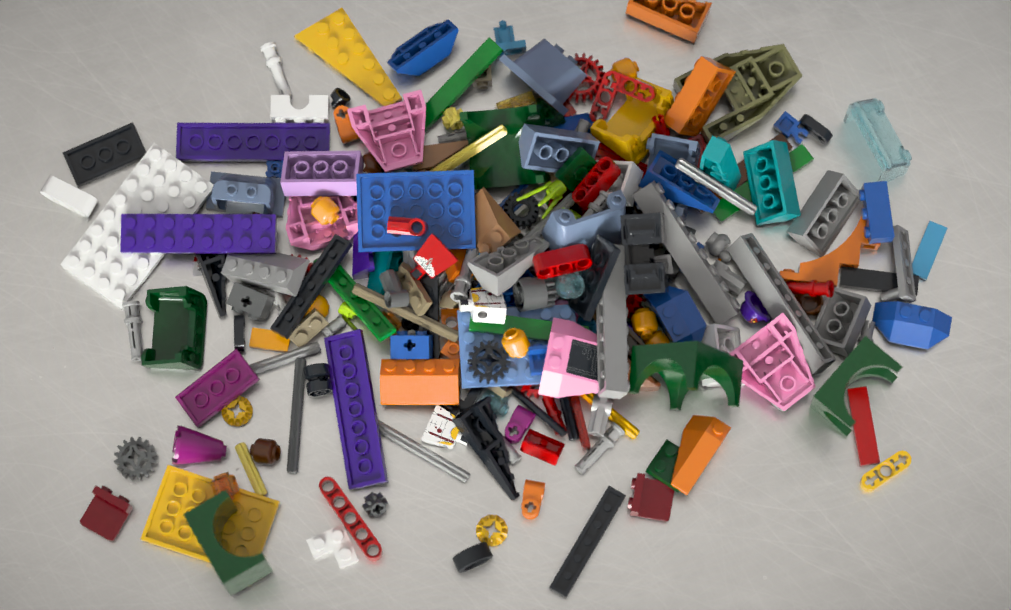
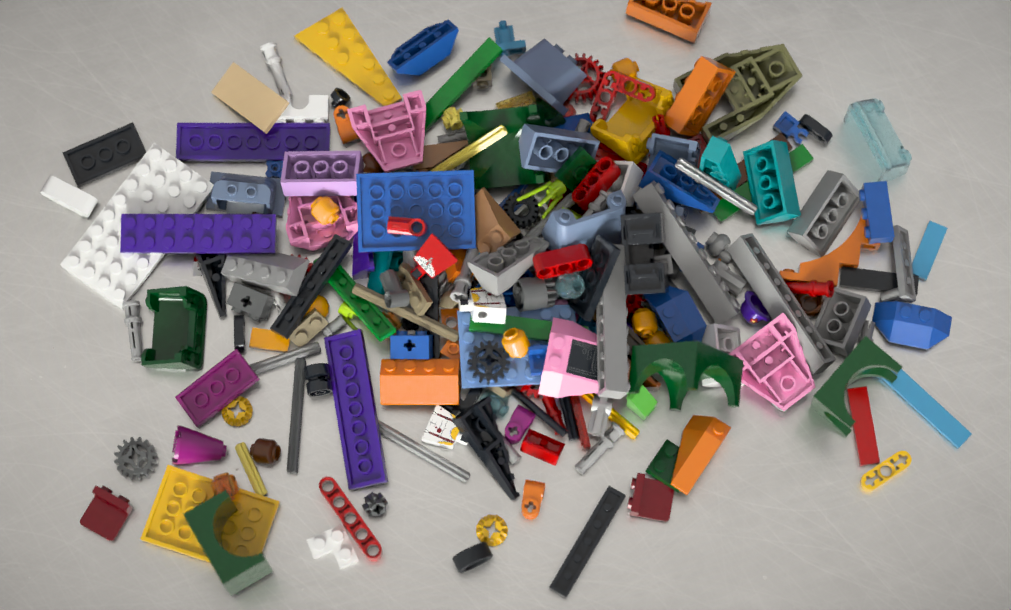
(250, 97): none -> tan tile
(642, 403): none -> bright green slope
(929, 409): none -> dark azure tile

